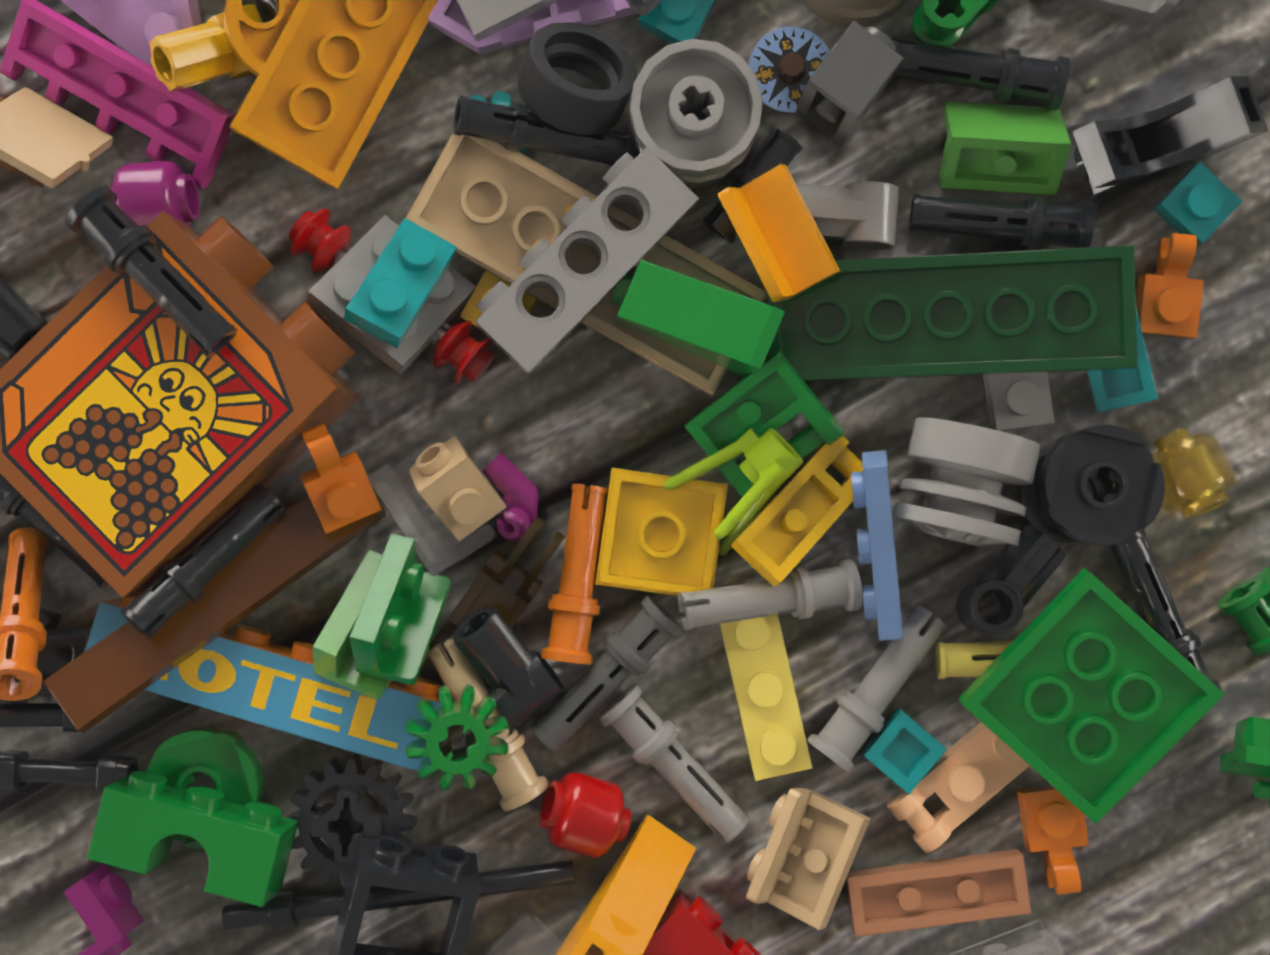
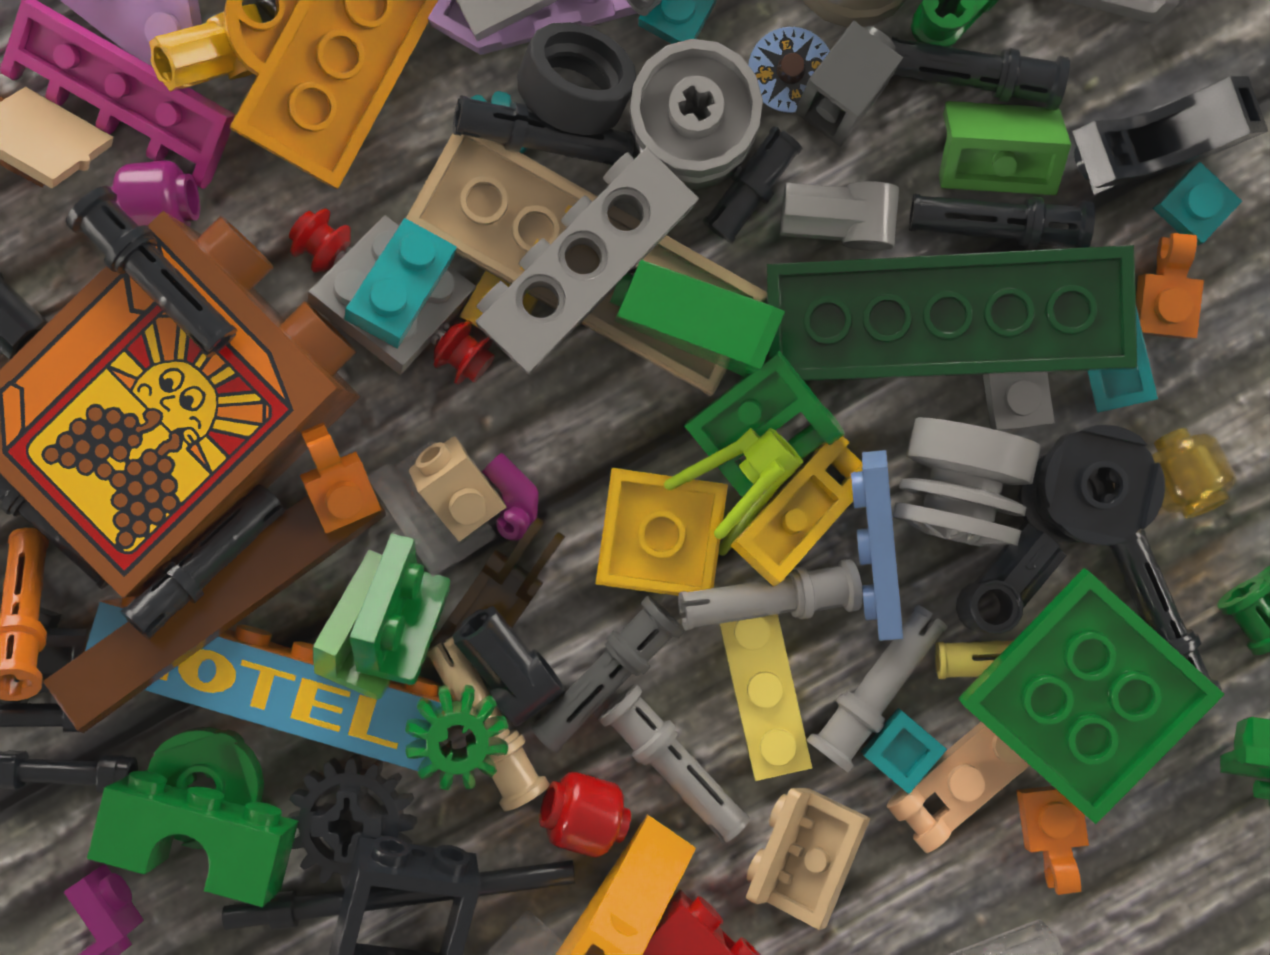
(573, 604): orange pin -> none
(779, 234): light orange panel -> none
(937, 892): nougat plate -> none

